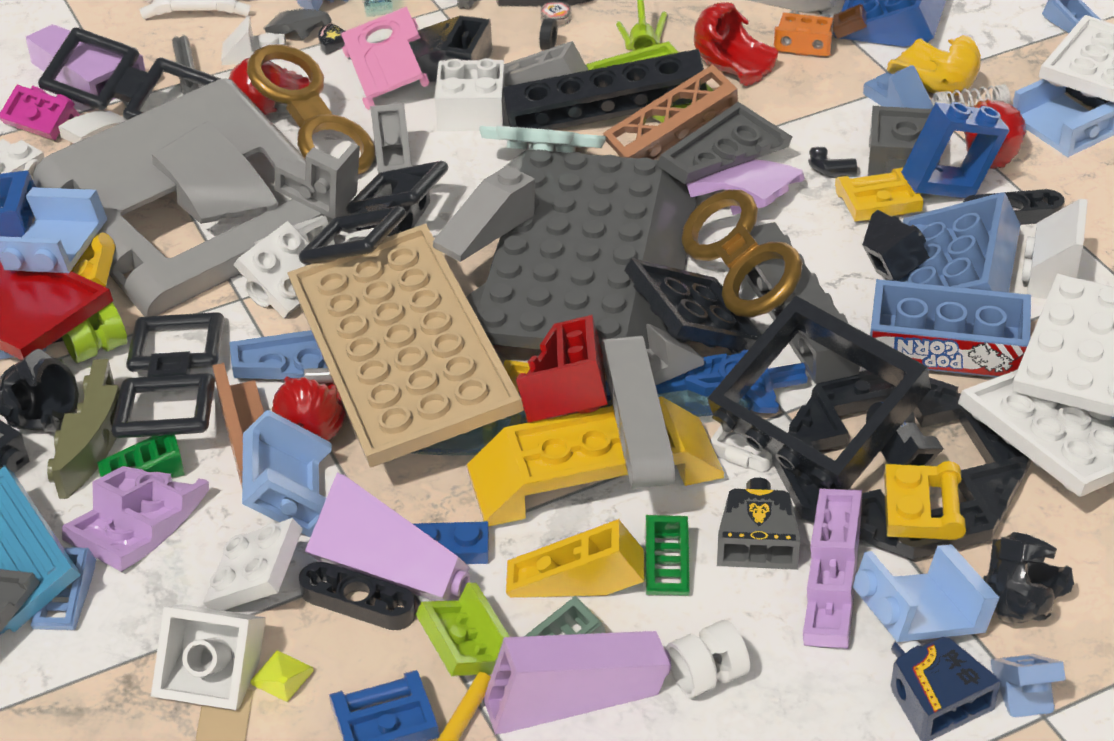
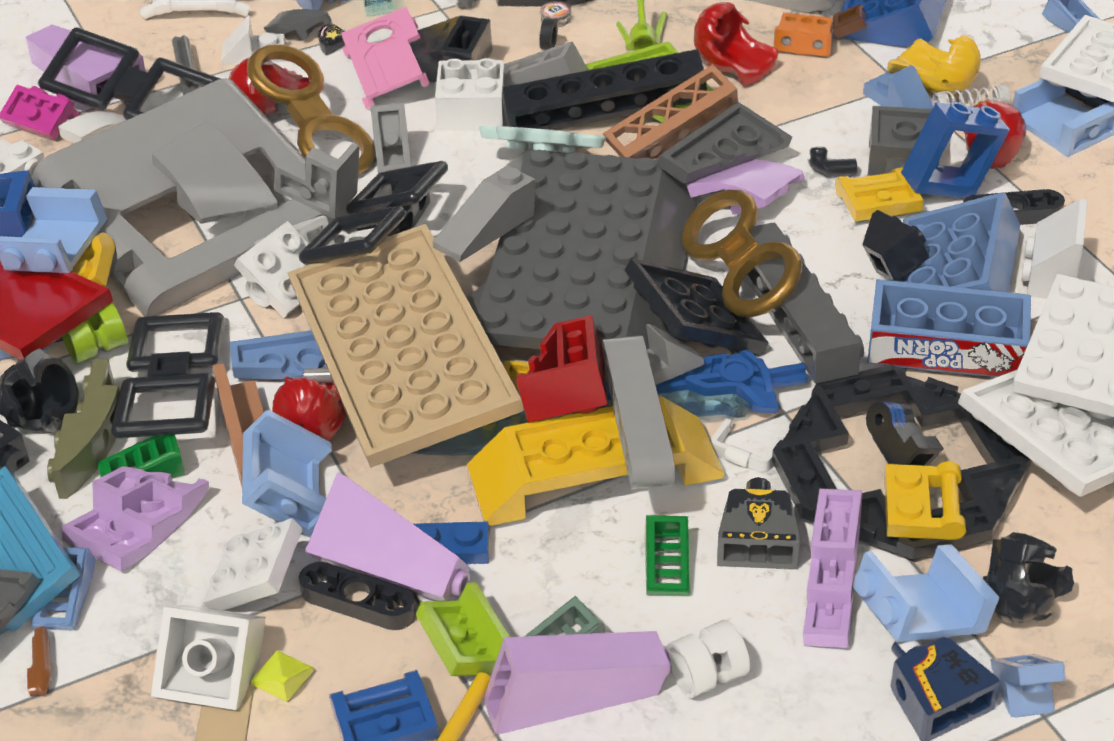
(40, 672): none -> dark orange piece
(581, 565): yellow slope -> none
(800, 316): black window -> none

